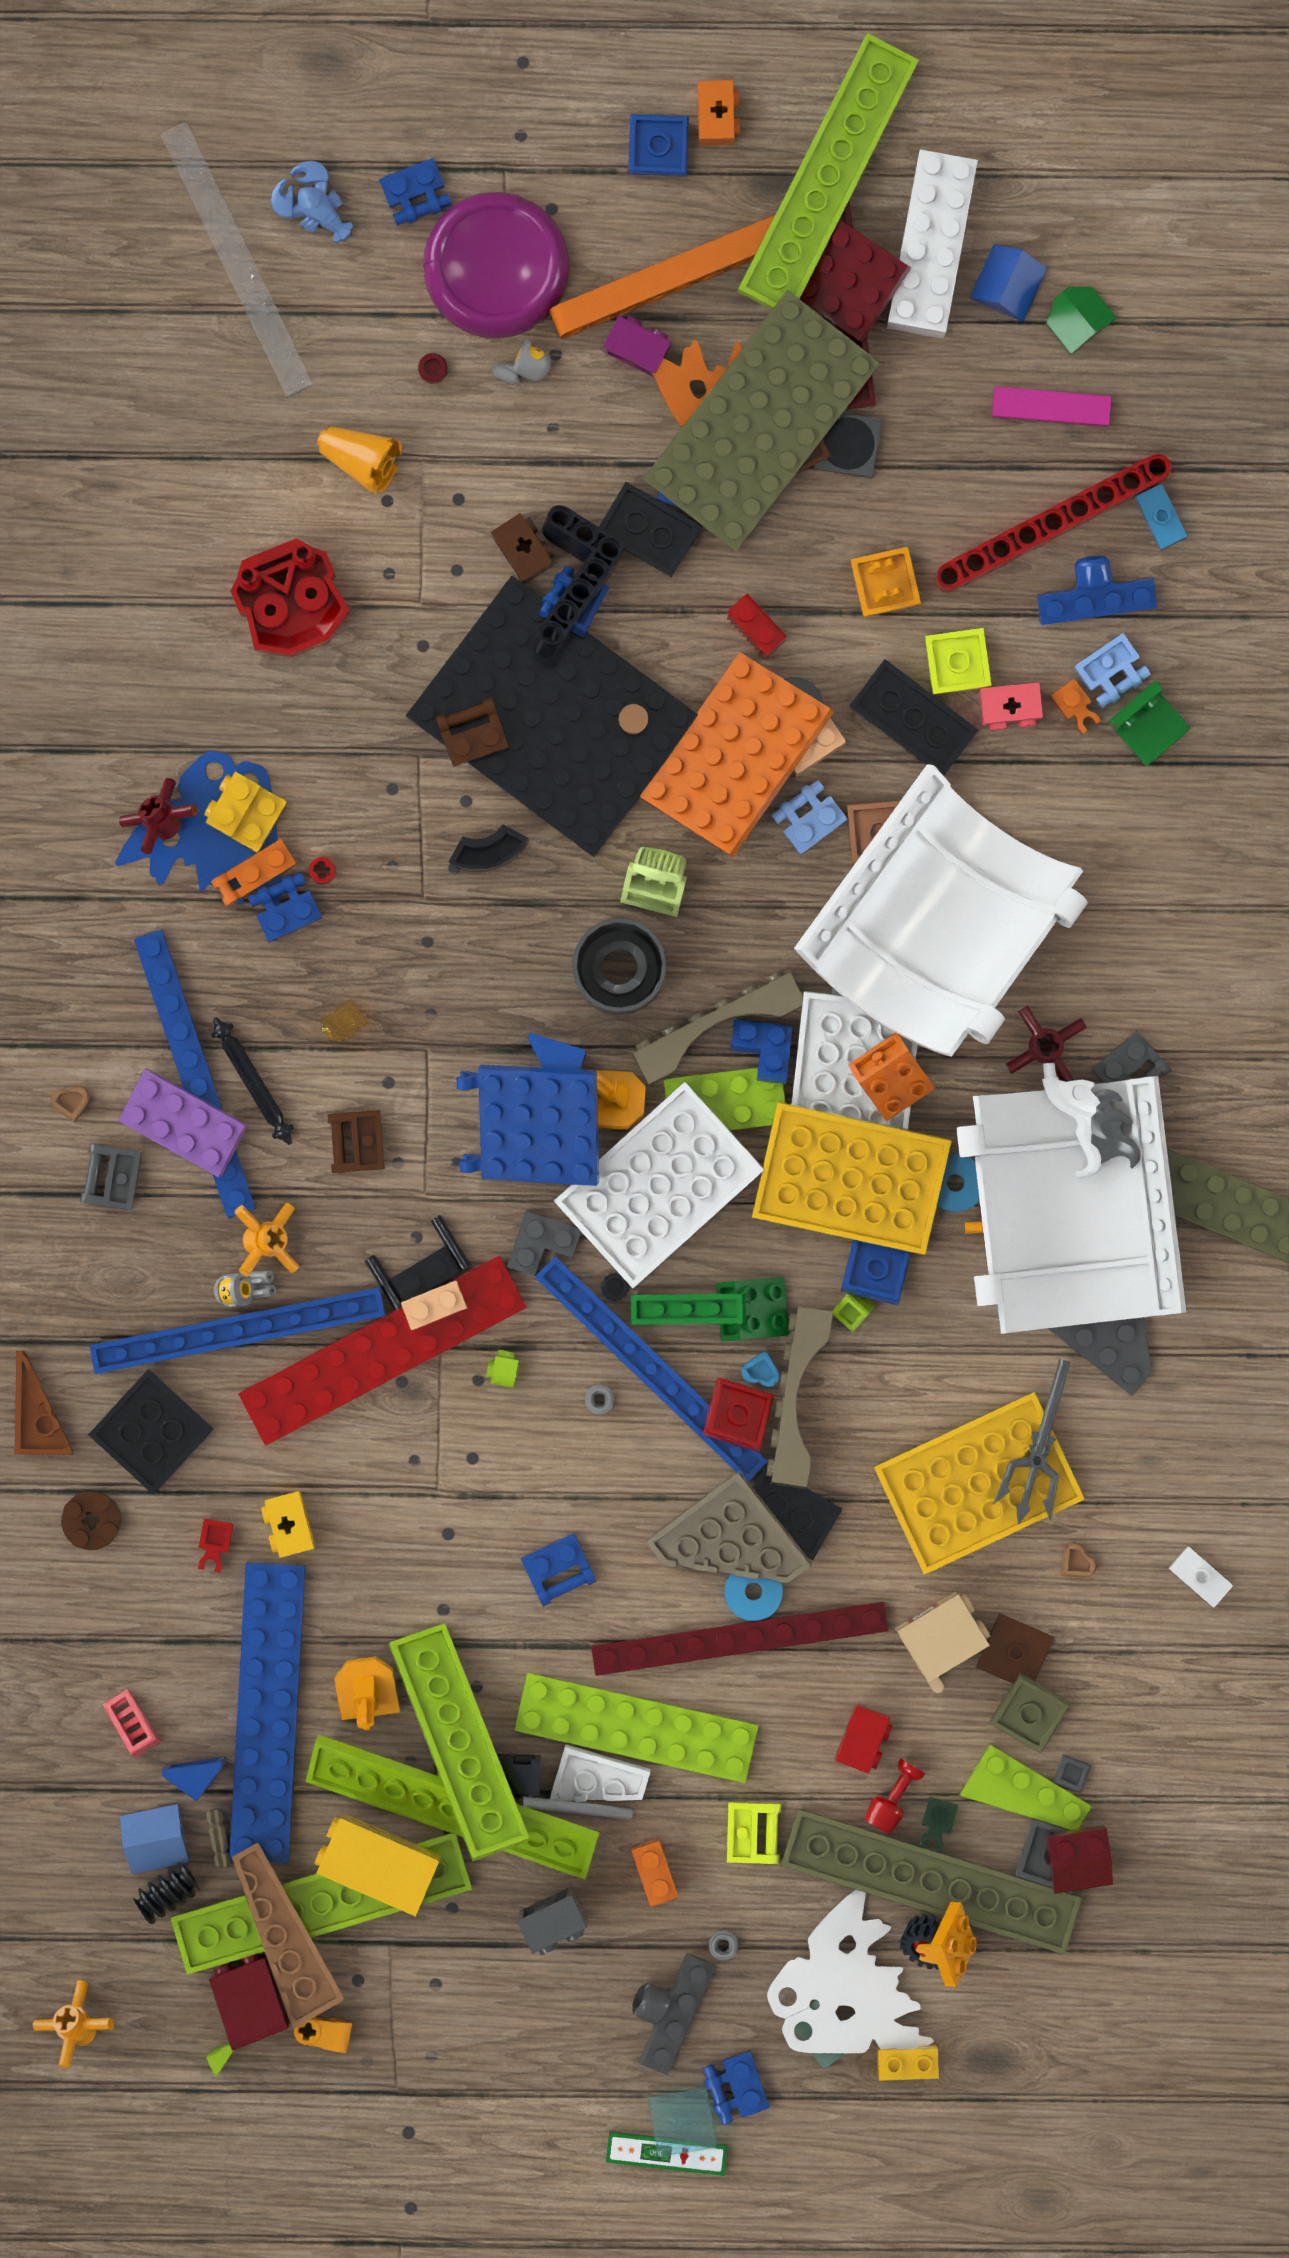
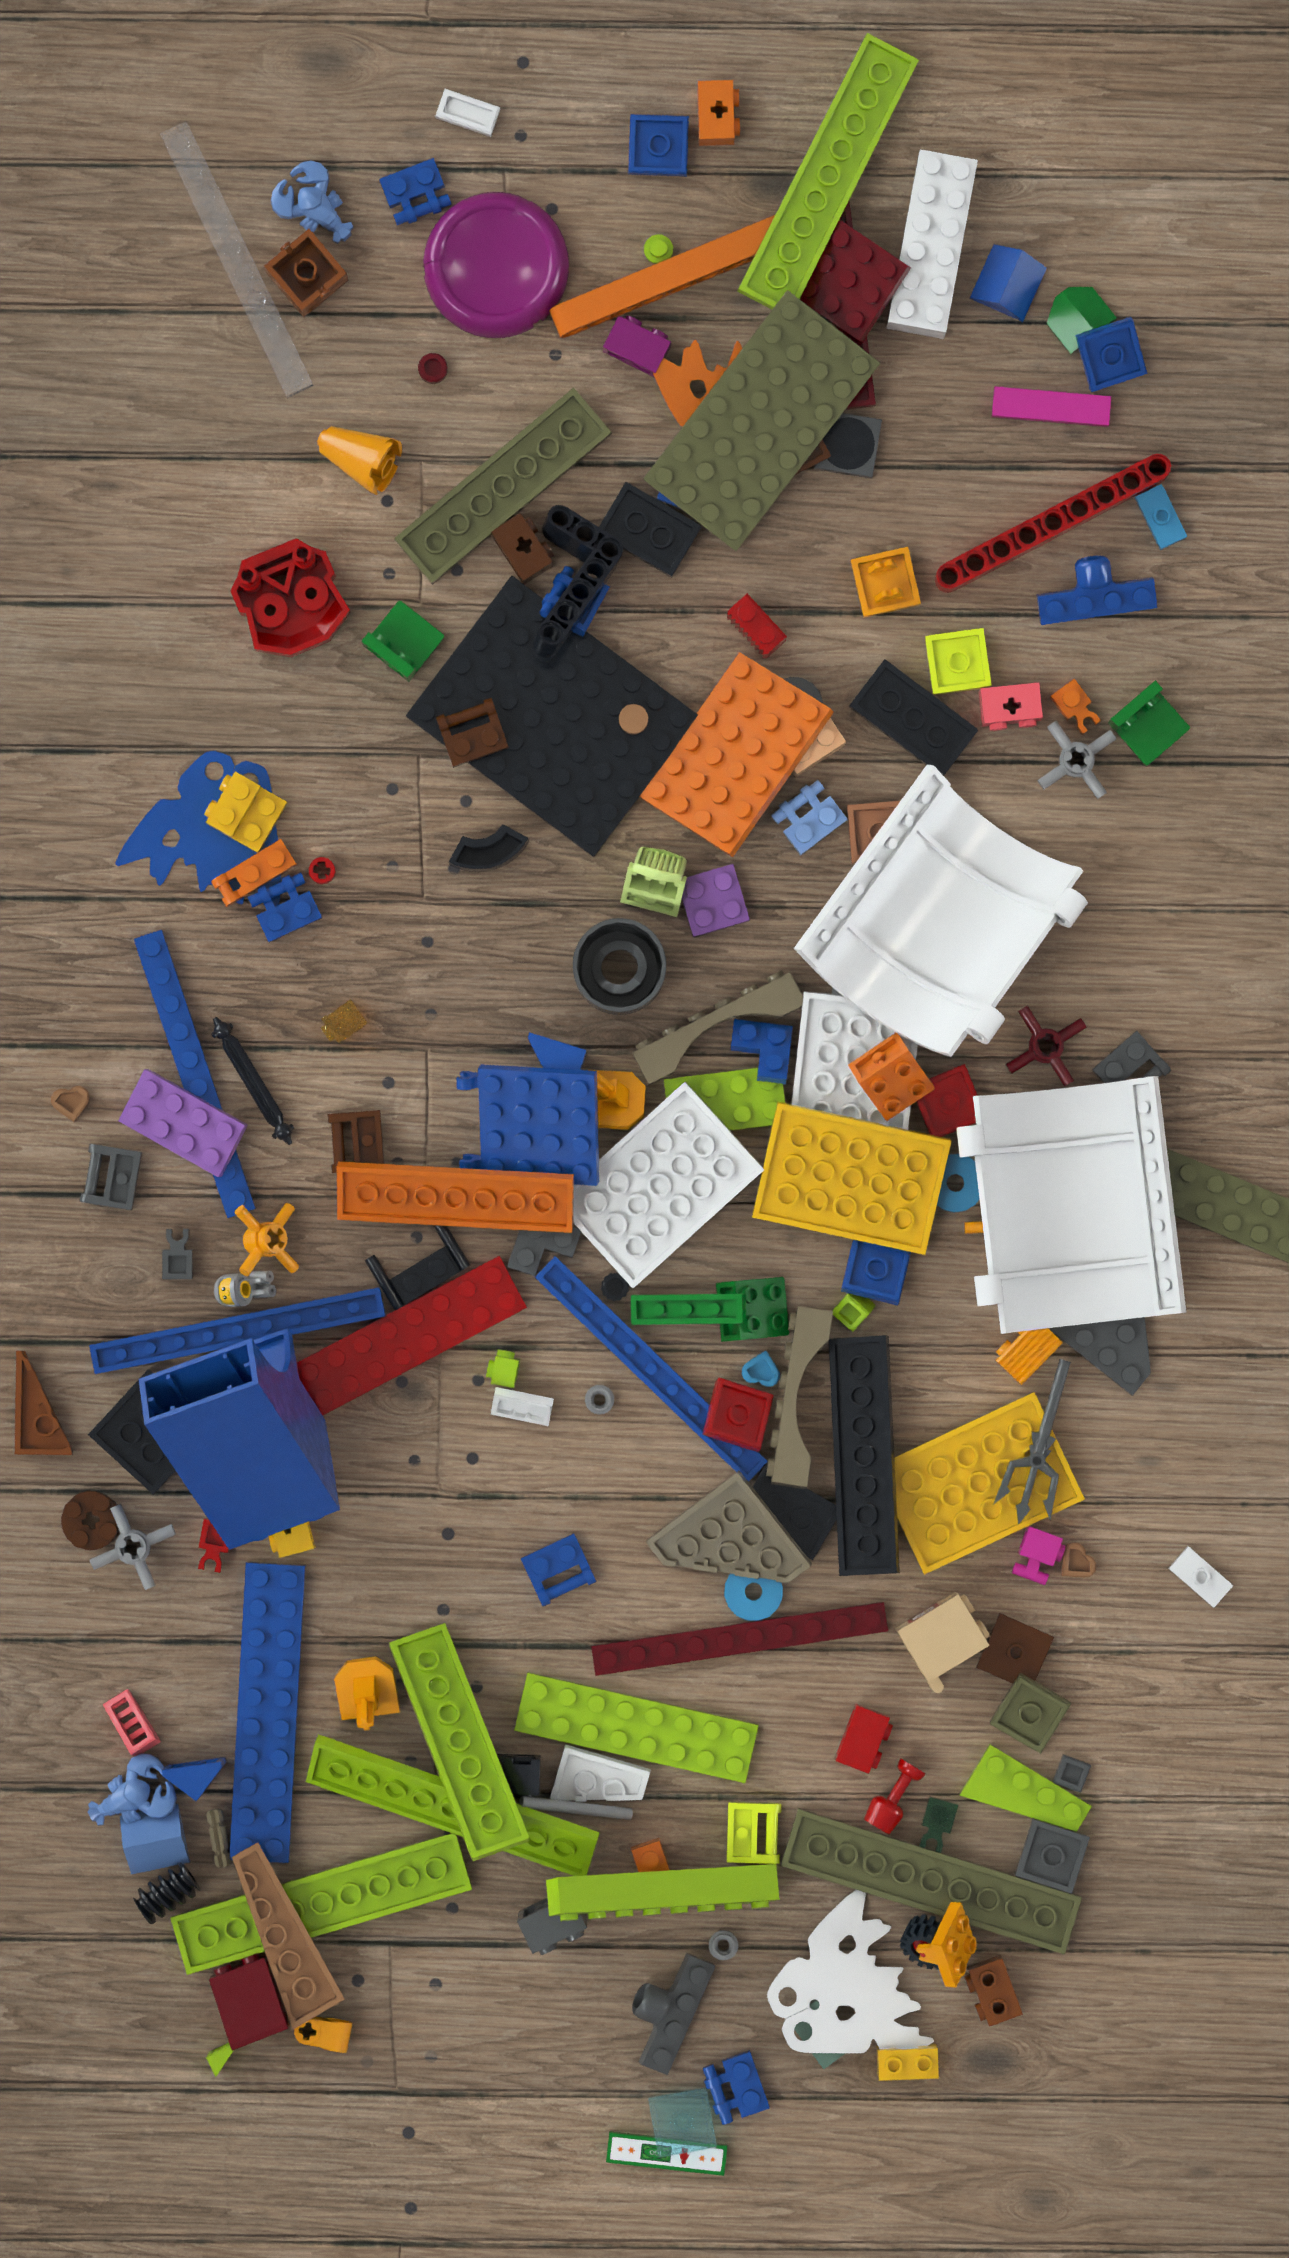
(73, 2025): light orange bar -> none
(121, 1553): none -> light grey bar
(134, 1794): none -> medium blue animal
(159, 816): dark red bar -> none
(177, 1261): none -> dark grey plate
(244, 1438): none -> blue arch
(306, 272): none -> dark orange brick
(377, 1863): yellow brick -> none
(403, 640): none -> green bracket
(434, 1305): light nougat brick -> none
(455, 1197): none -> orange plate
(467, 112): none -> white tile
(502, 485): none -> olive plate
(522, 1406): none -> white plate
(529, 363): light grey piece -> none
(658, 248): none -> lime plate
(662, 1890): none -> lime brick
(714, 901): none -> medium lavender plate
(864, 1456): none -> black plate
(949, 1103): none -> red plate
(993, 1990): none -> dark orange brick
(1027, 1353): none -> light orange brick
(1039, 1548): none -> dark pink brick
(1079, 1859): dark red slope -> none
(1087, 752): none -> light grey bar
(1097, 1120): piece -> none
(1106, 663): light blue plate -> none
(1111, 354): none -> blue plate

